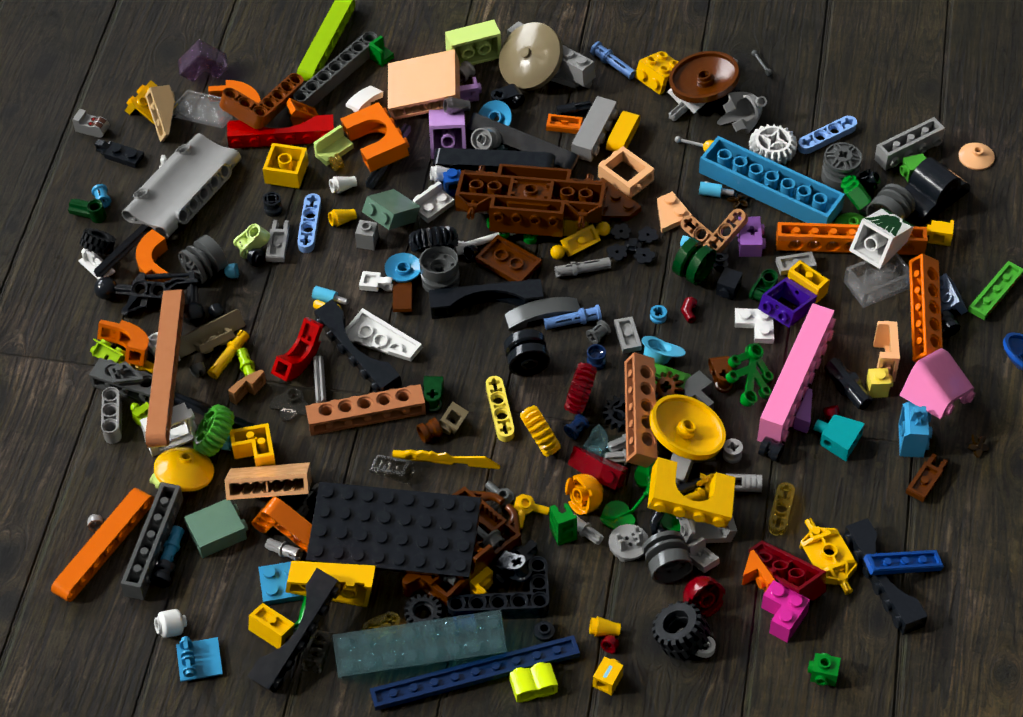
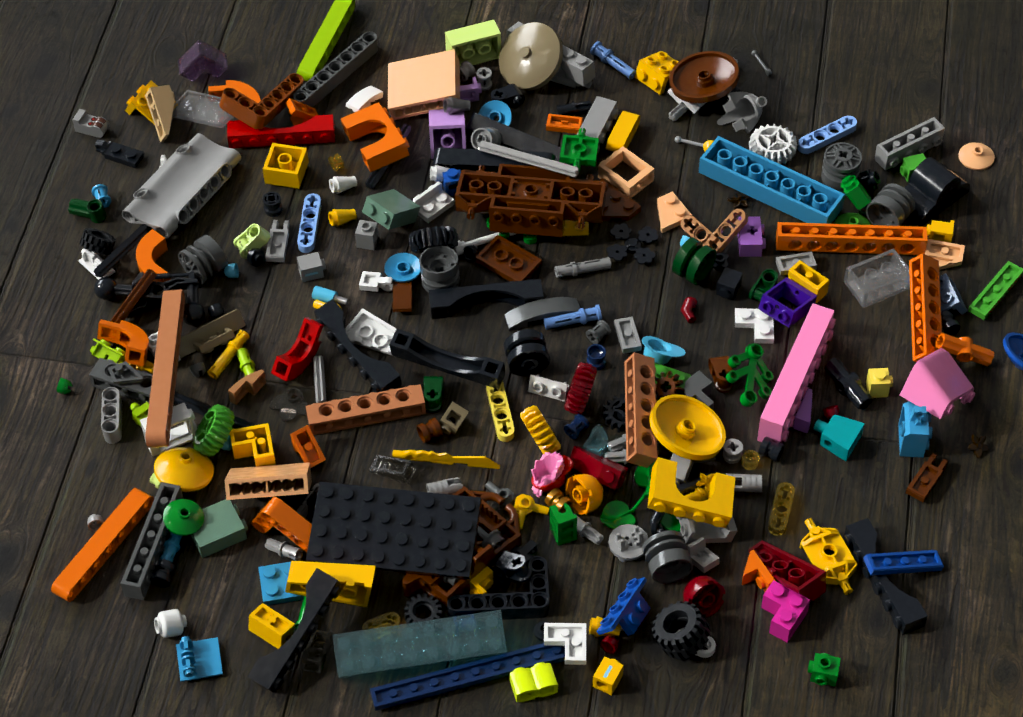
(63, 385): none -> green hinge
(134, 296): none -> reddish brown axle
(182, 524): none -> green dish
(307, 446): none -> orange slope
(311, 266): none -> light grey brick
(332, 143): yellowish green panel -> none
(379, 53): green panel -> none
(446, 486): none -> light grey hinge
(477, 369): none -> black arch
(488, 73): none -> light grey bush
(529, 159): none -> light grey axle
(548, 387): none -> white hinge
(550, 472): none -> bright pink hair
(556, 497): none -> pearl gold wheel
(568, 635): none -> white plate
(579, 149): none -> green plate
(580, 240): yellow plate -> none
(628, 609): none -> blue bracket
(658, 309): dark azure bush -> none
(714, 190): medium azure piece -> none
(750, 454): none -> clear yellow bush
(880, 237): white slope -> none
(887, 338): light nougat panel -> none
(946, 253): none -> light nougat wing
(965, 349): none -> orange piece

